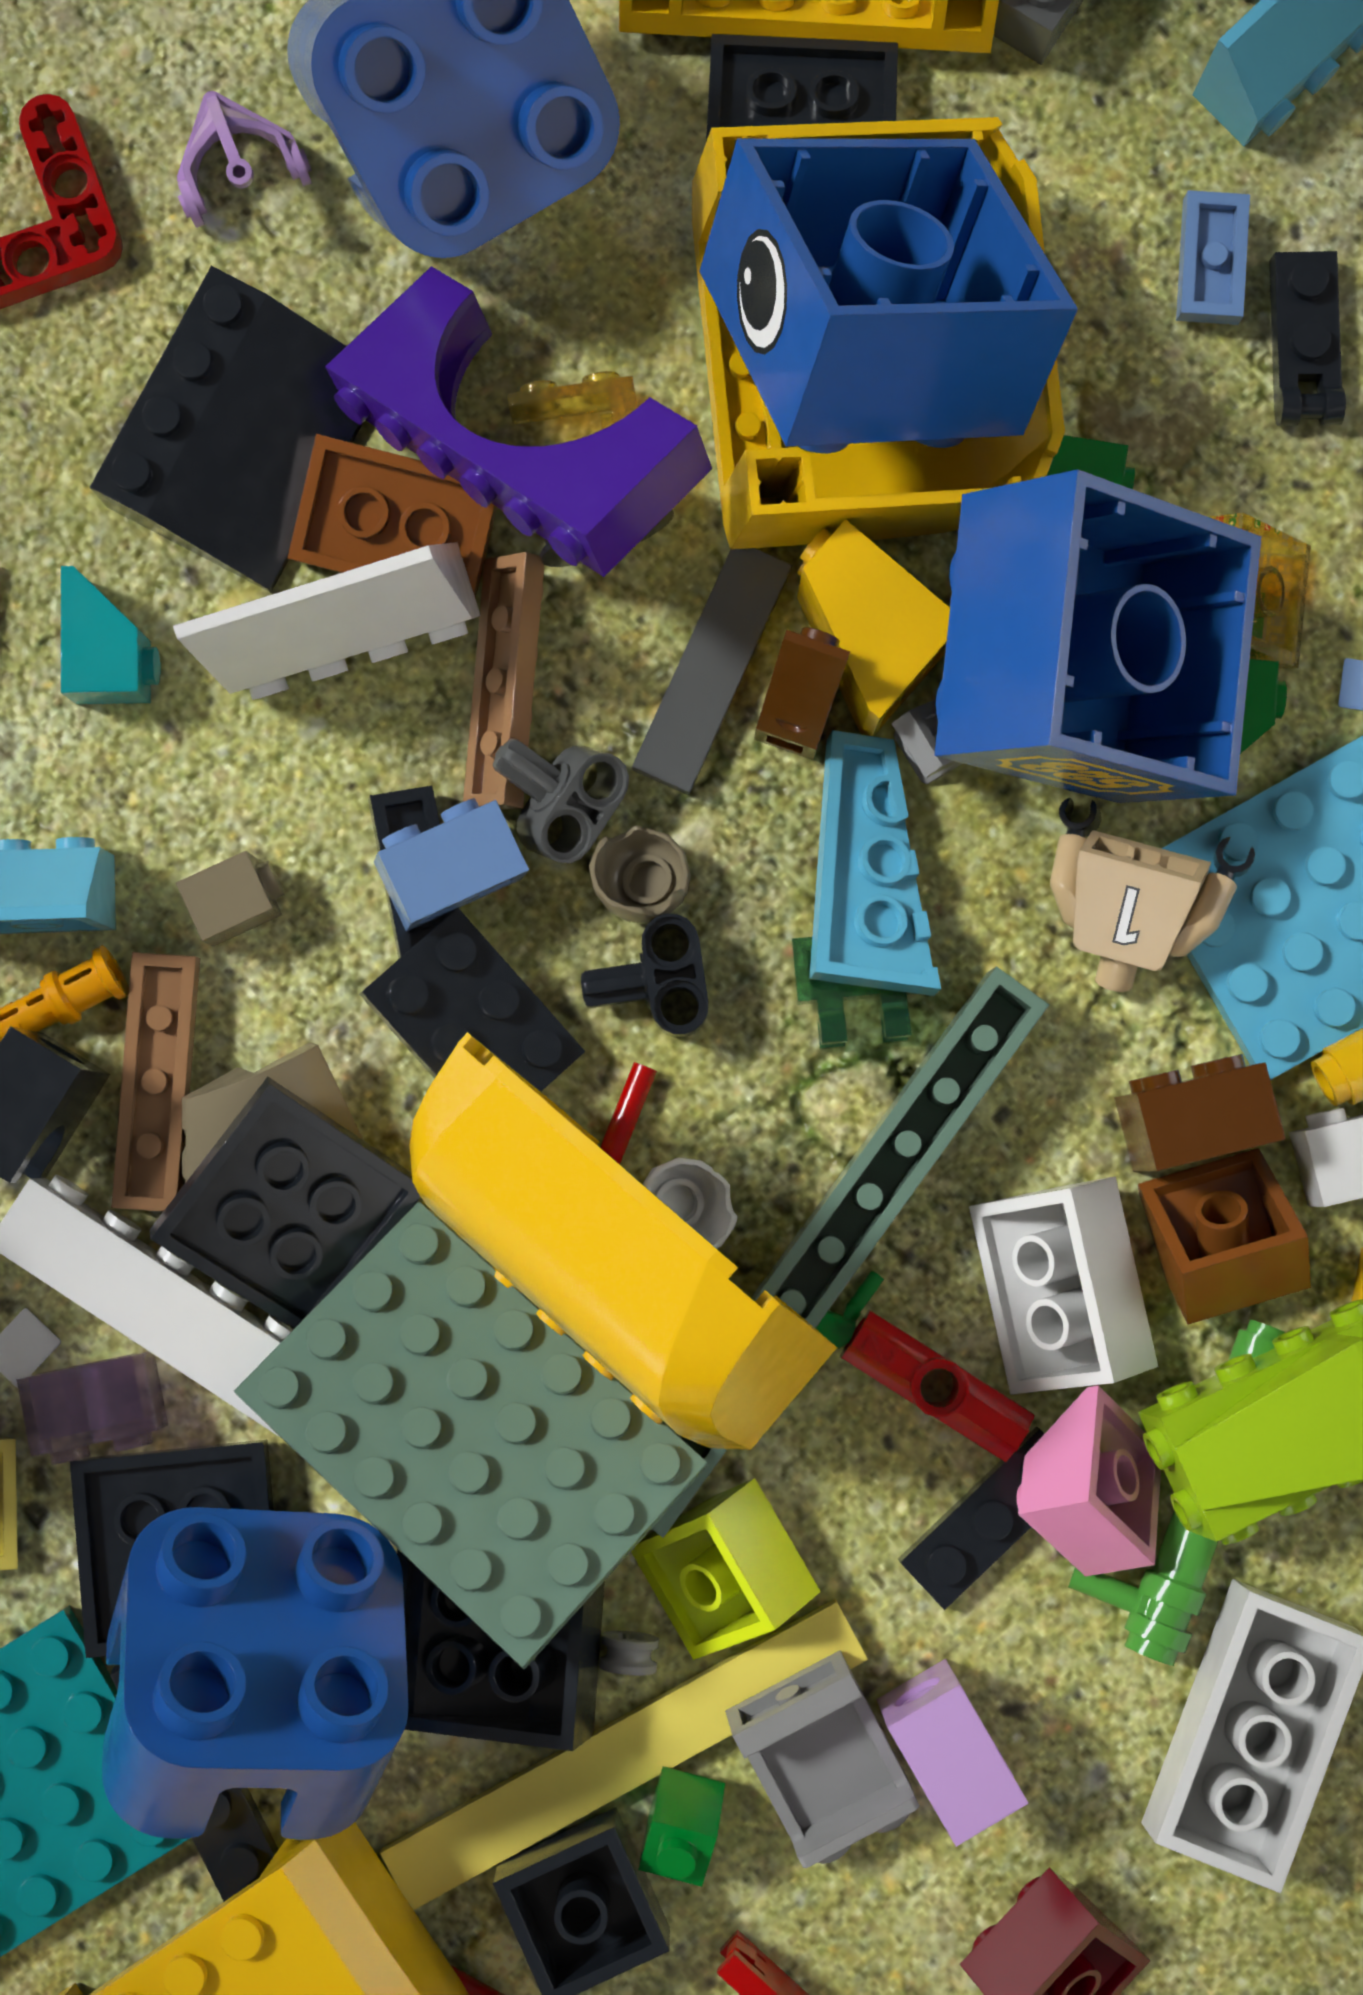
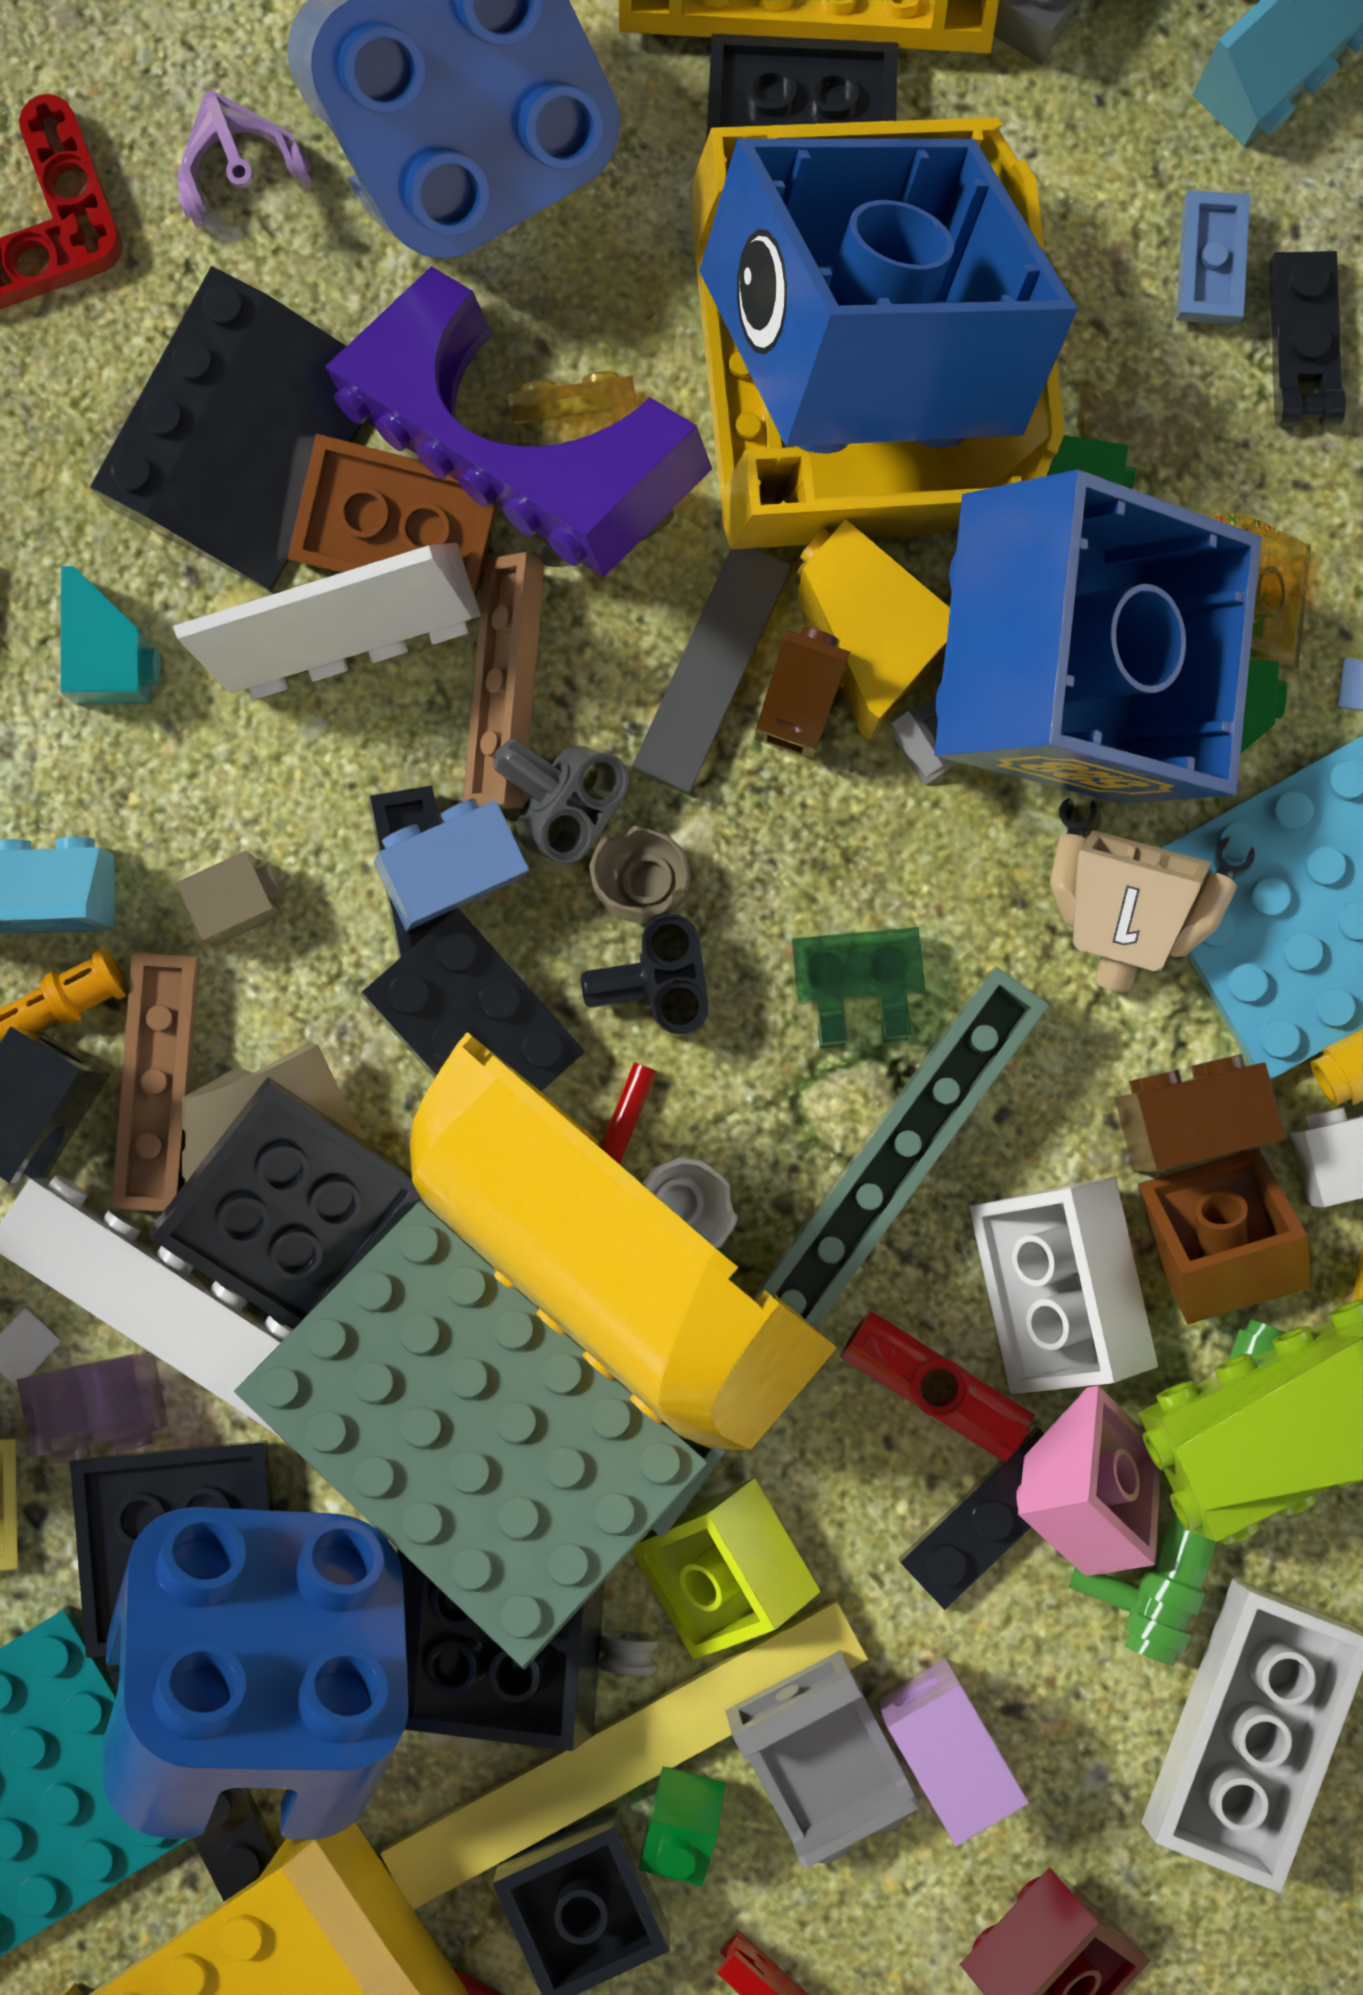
(840, 1328): green hand -> none
(867, 891): medium azure wing -> none

